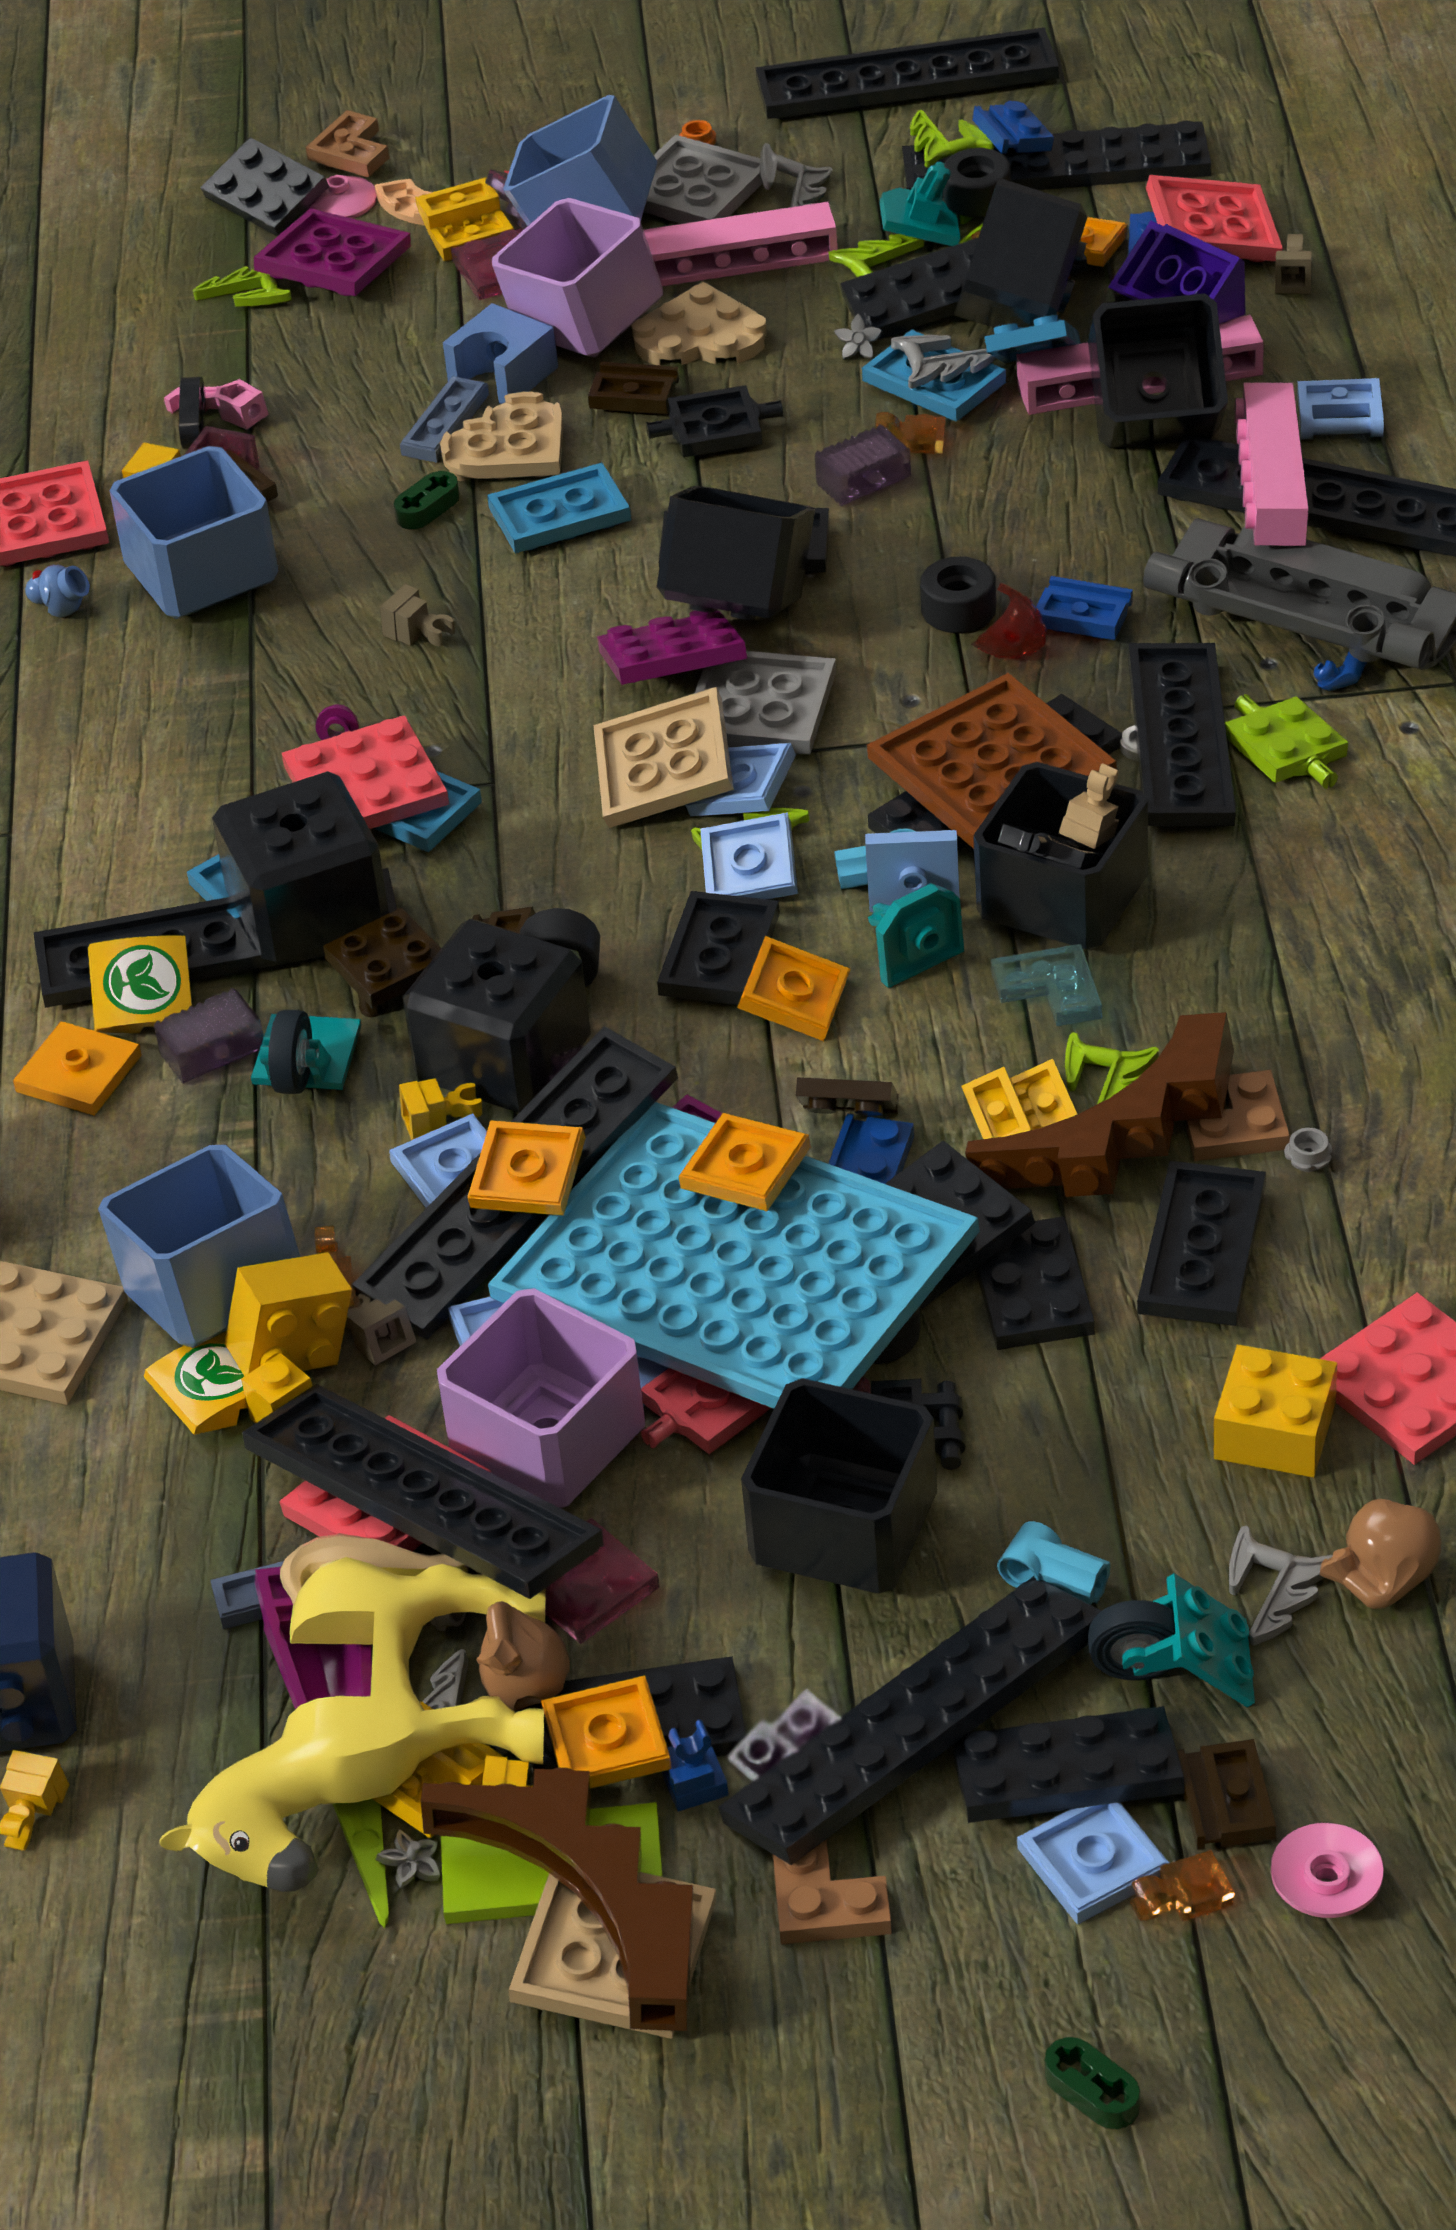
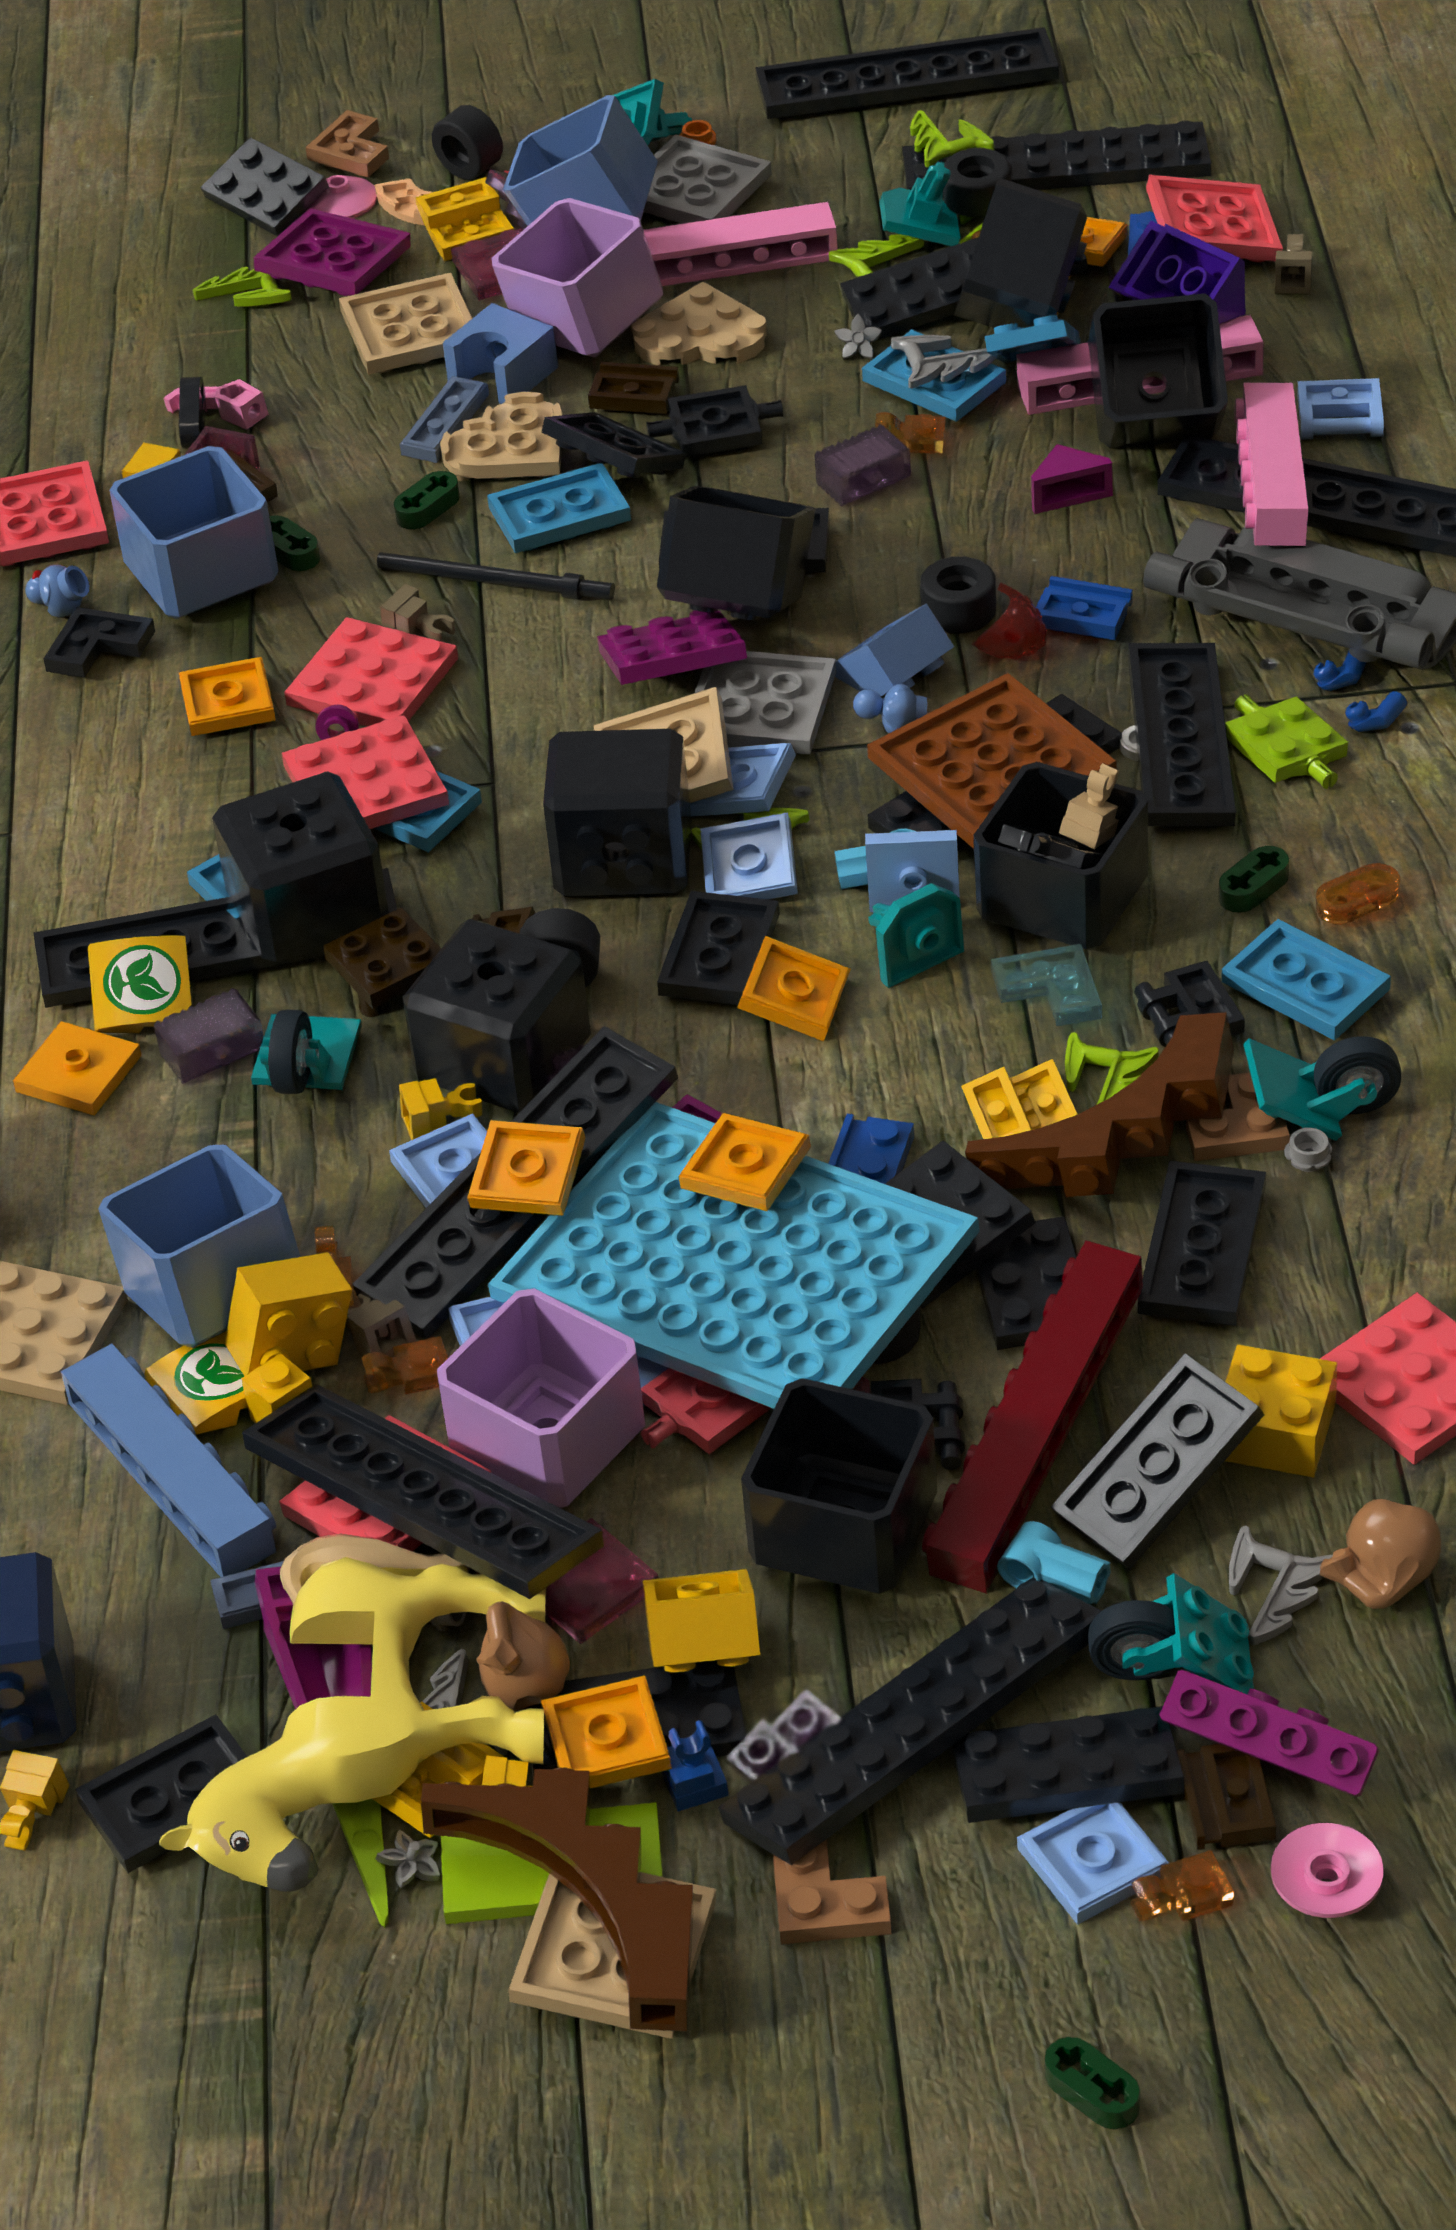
(95, 632): none -> black plate
(156, 1790): none -> black plate
(170, 1461): none -> medium blue brick
(227, 696): none -> light orange plate
(294, 545): none -> dark green beam
(372, 672): none -> coral plate
(404, 322): none -> tan plate
(412, 1366): none -> clear orange plate
(467, 142): none -> black tyre
(570, 585): none -> black bar
(613, 443): none -> black plate
(618, 812): none -> black plate
(644, 111): none -> teal piece
(701, 1620): none -> yellow brick
(807, 177): light grey piece -> none
(834, 1095): dark brown plate -> none
(896, 653): none -> medium blue slope
(896, 708): none -> medium blue animal
(1013, 127): blue plate -> none
(1033, 1416): none -> dark red brick
(1070, 479): none -> magenta slope
(1157, 1461): none -> plate
(1192, 990): none -> black plate
(1258, 881): none -> dark green beam
(1270, 1733): none -> magenta bracket
(1306, 979): none -> dark azure plate
(1345, 1080): none -> plate
(1357, 893): none -> clear orange plate
(1378, 718): none -> blue arm

